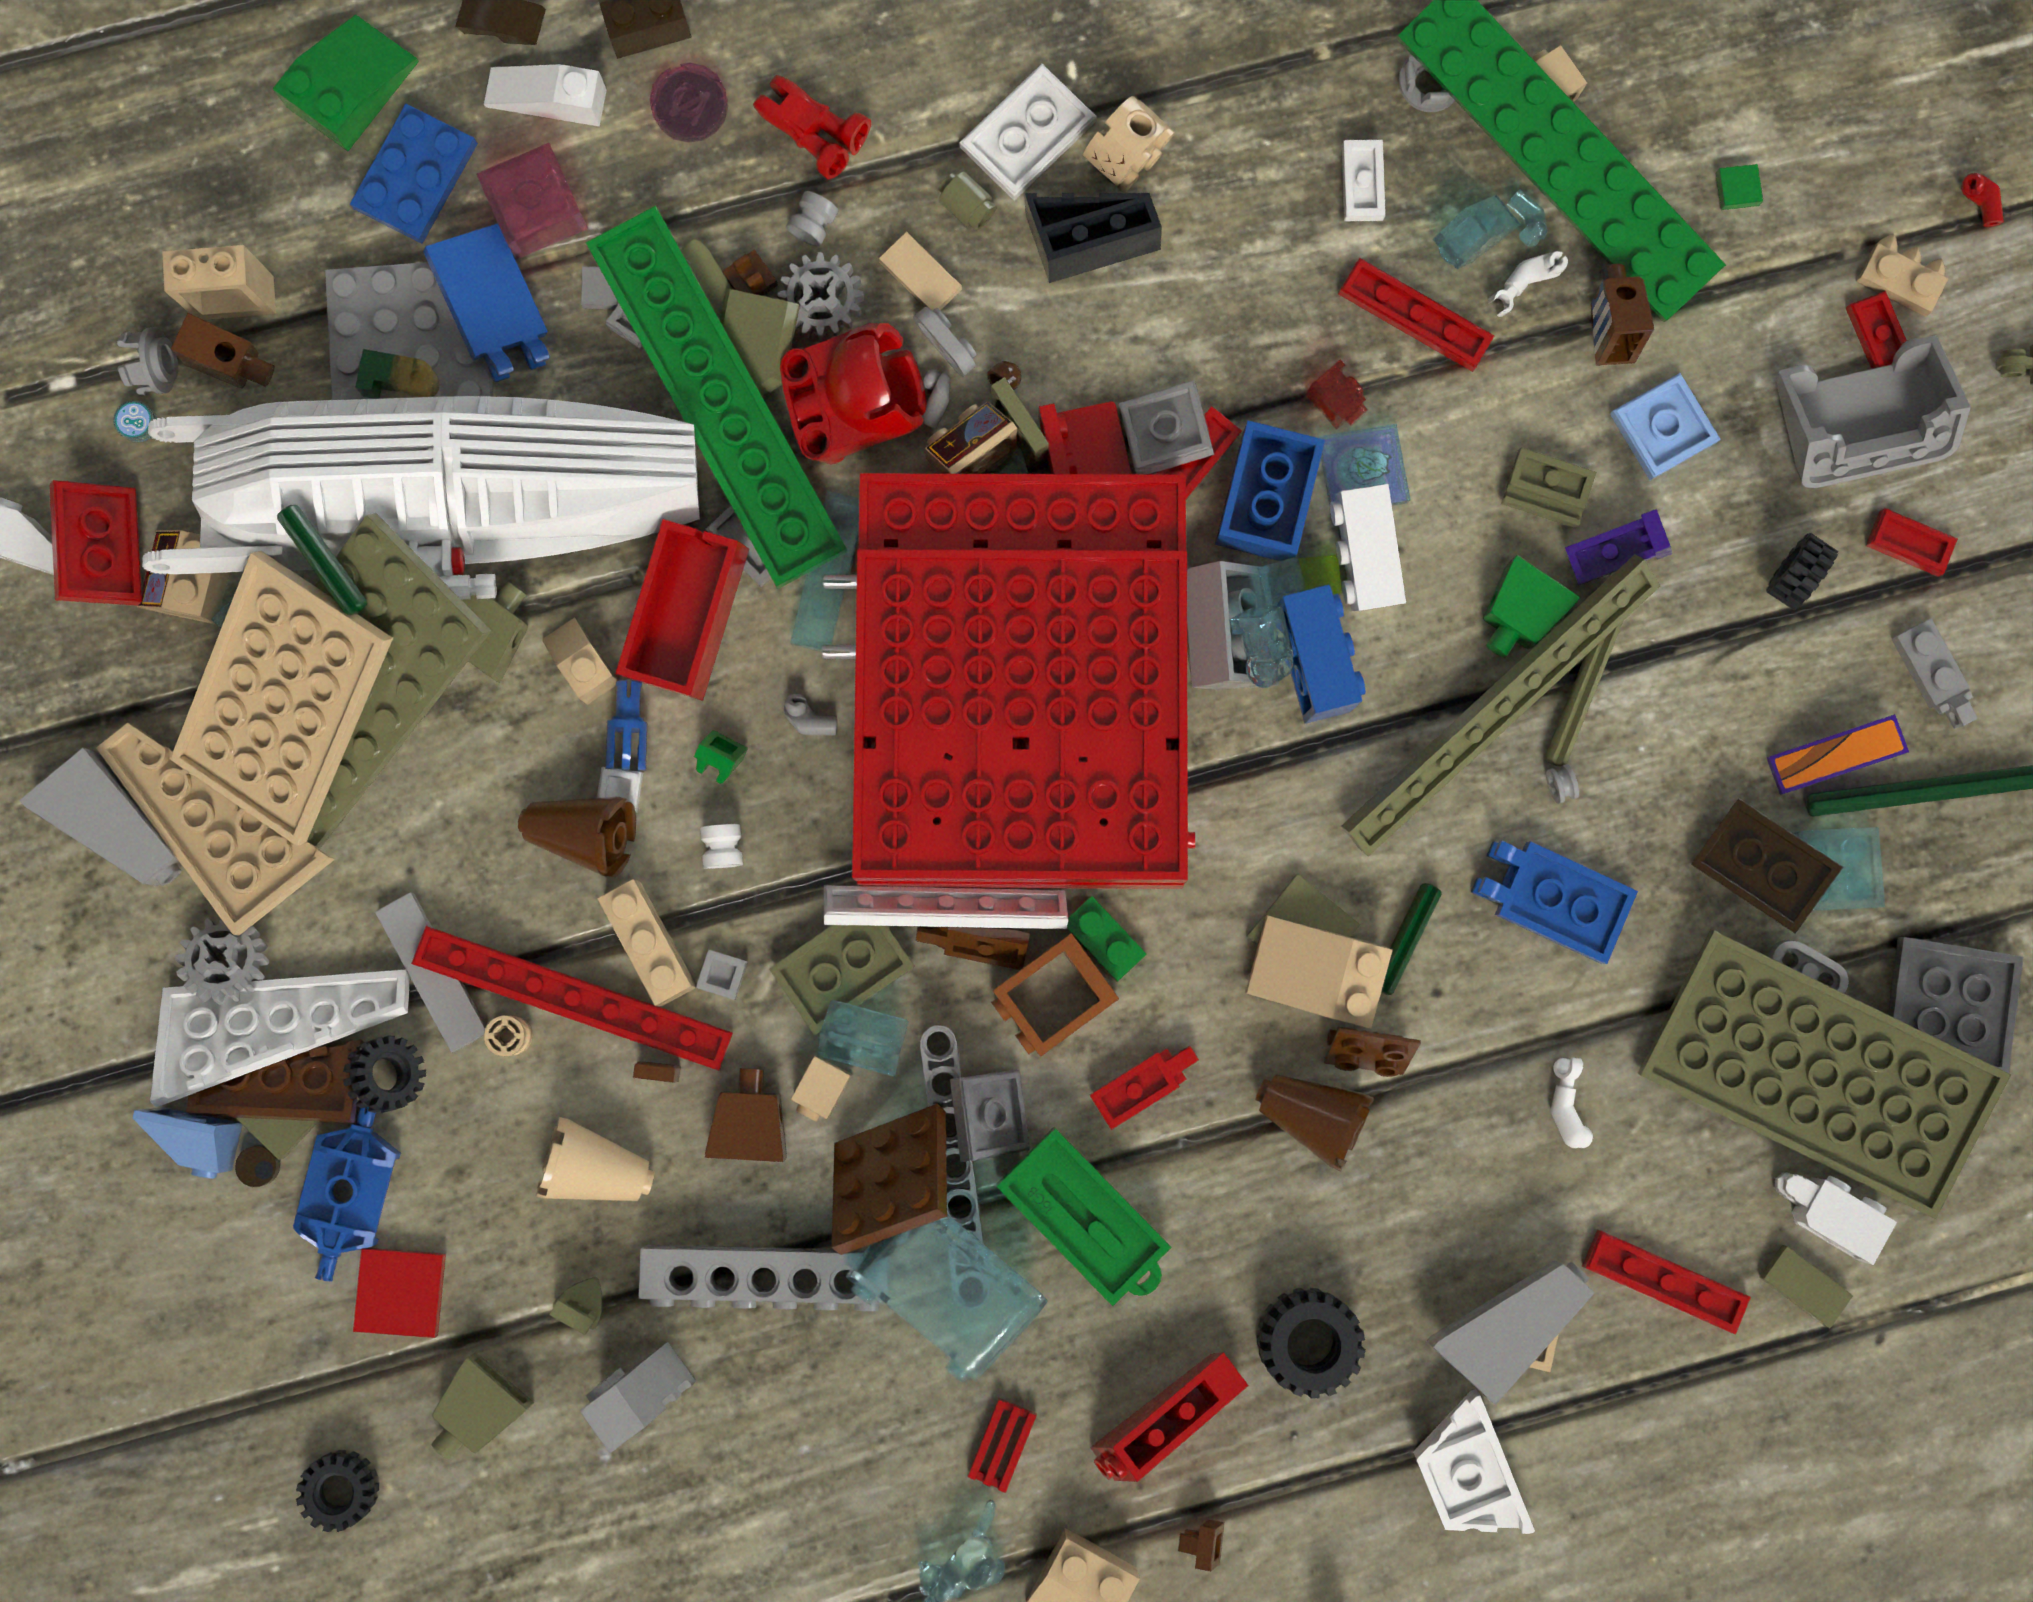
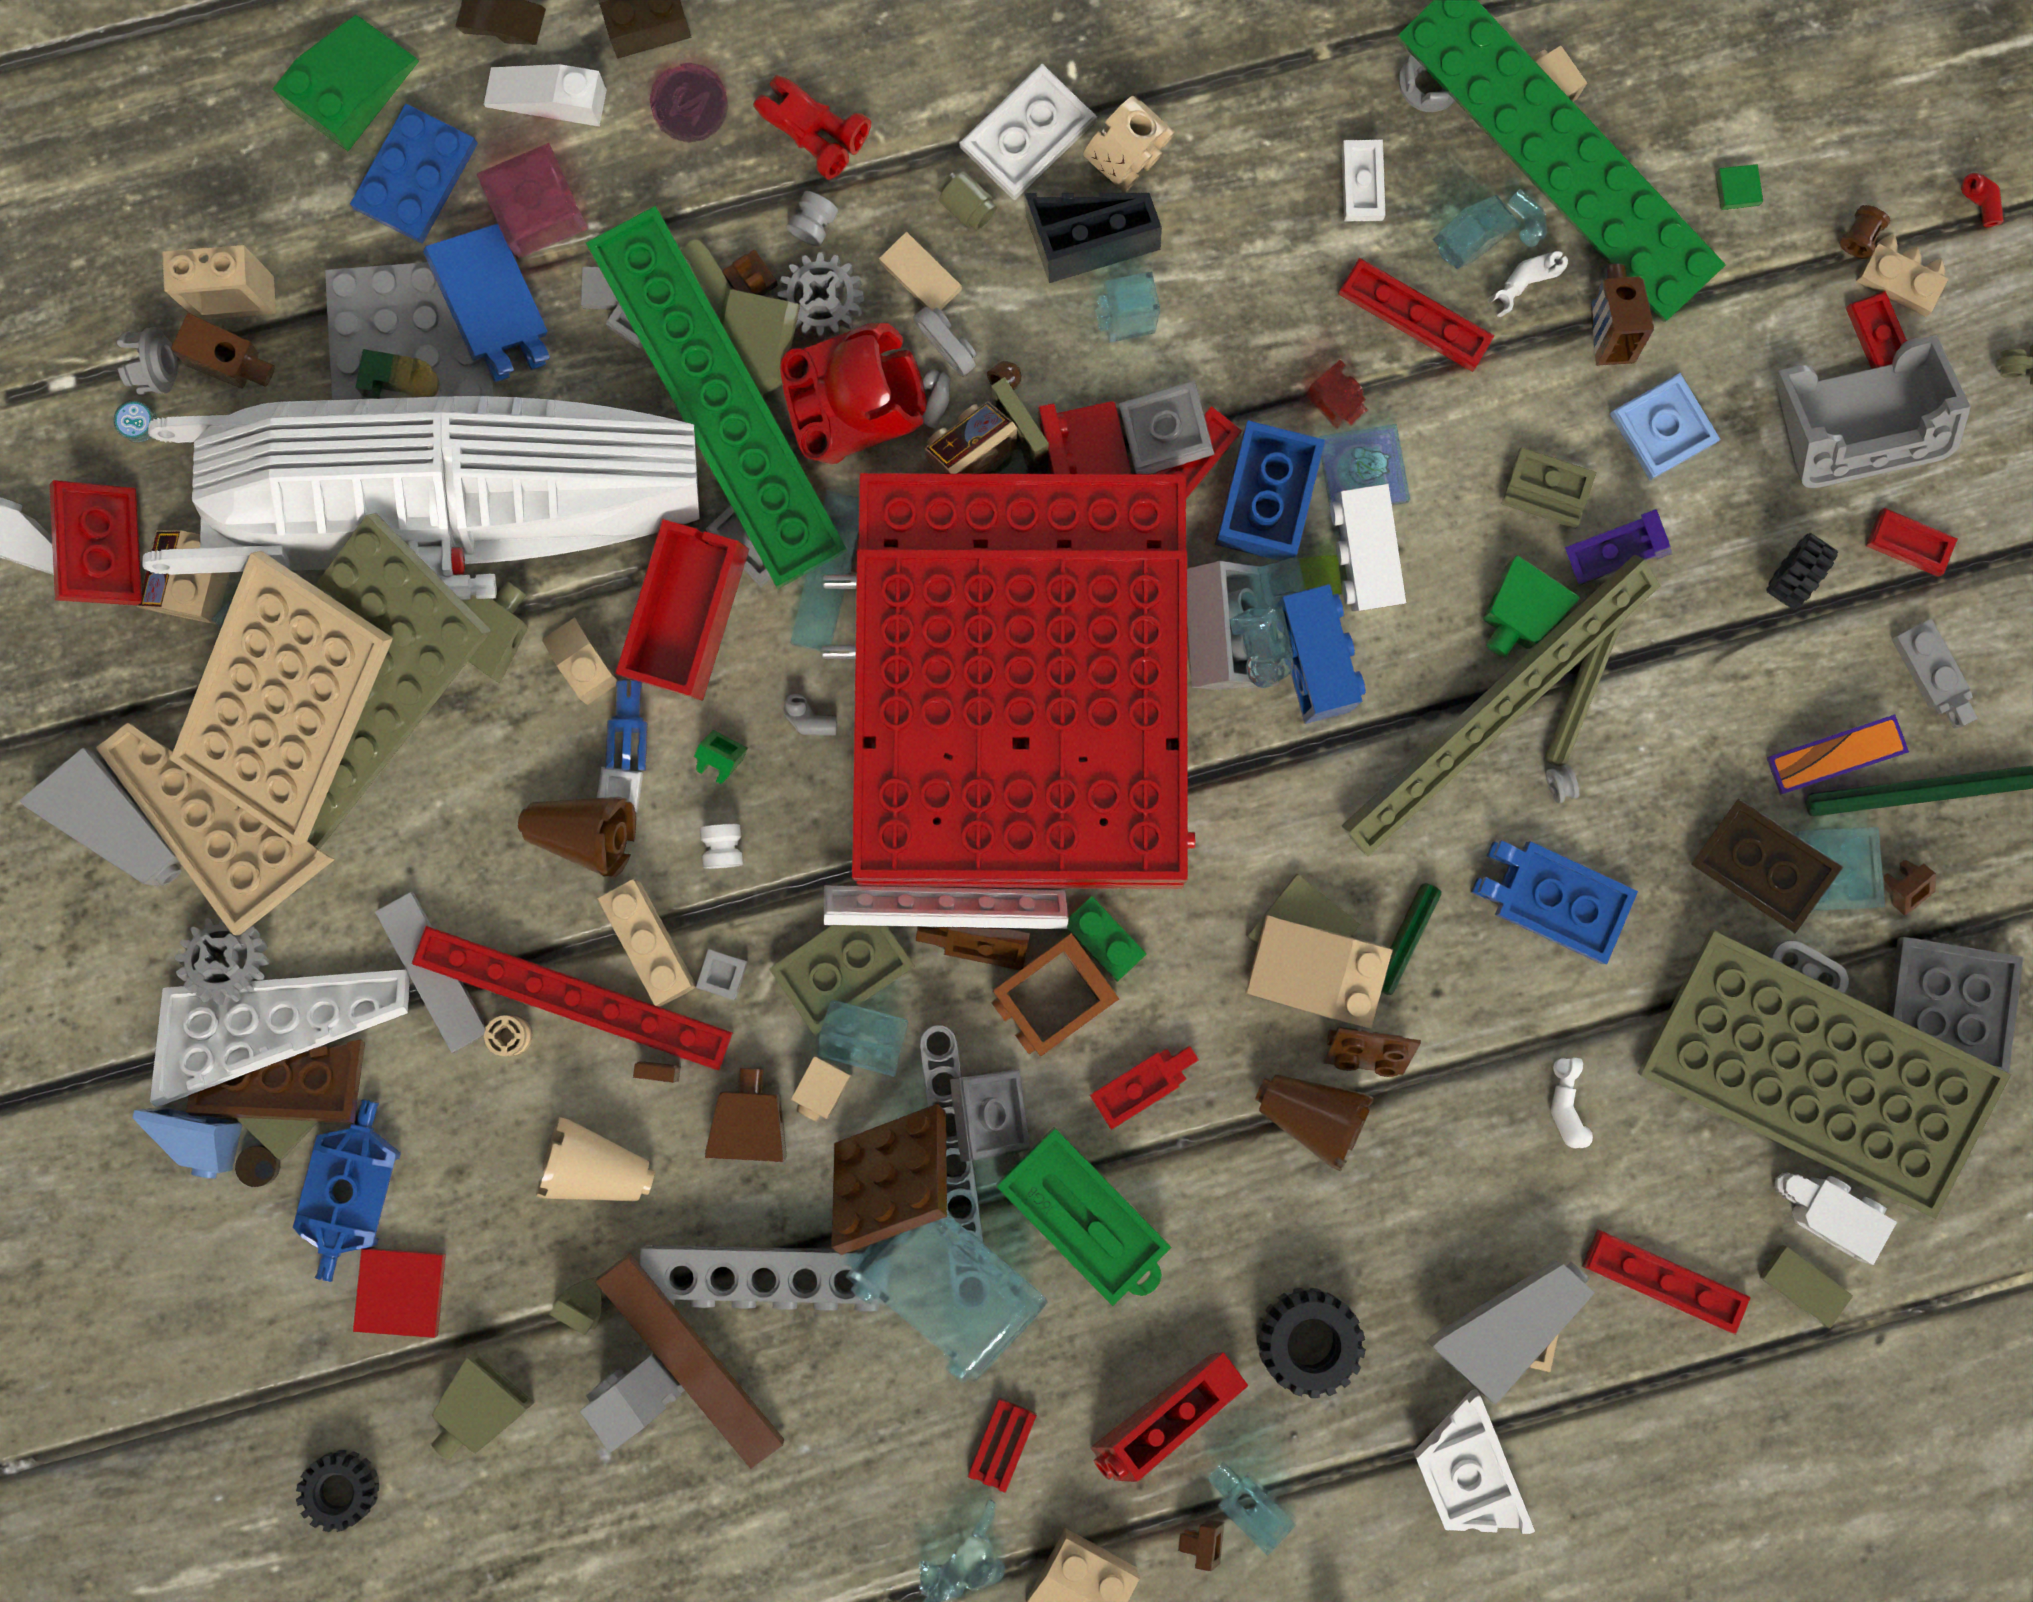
(321, 559): dark green axle -> none
(362, 1074): black tyre -> none
(690, 1360): none -> reddish brown tile
(1128, 307): none -> clear light blue brick
(1264, 1523): none -> clear light blue torso
(1865, 231): none -> reddish brown bush
(1913, 889): none -> reddish brown tile

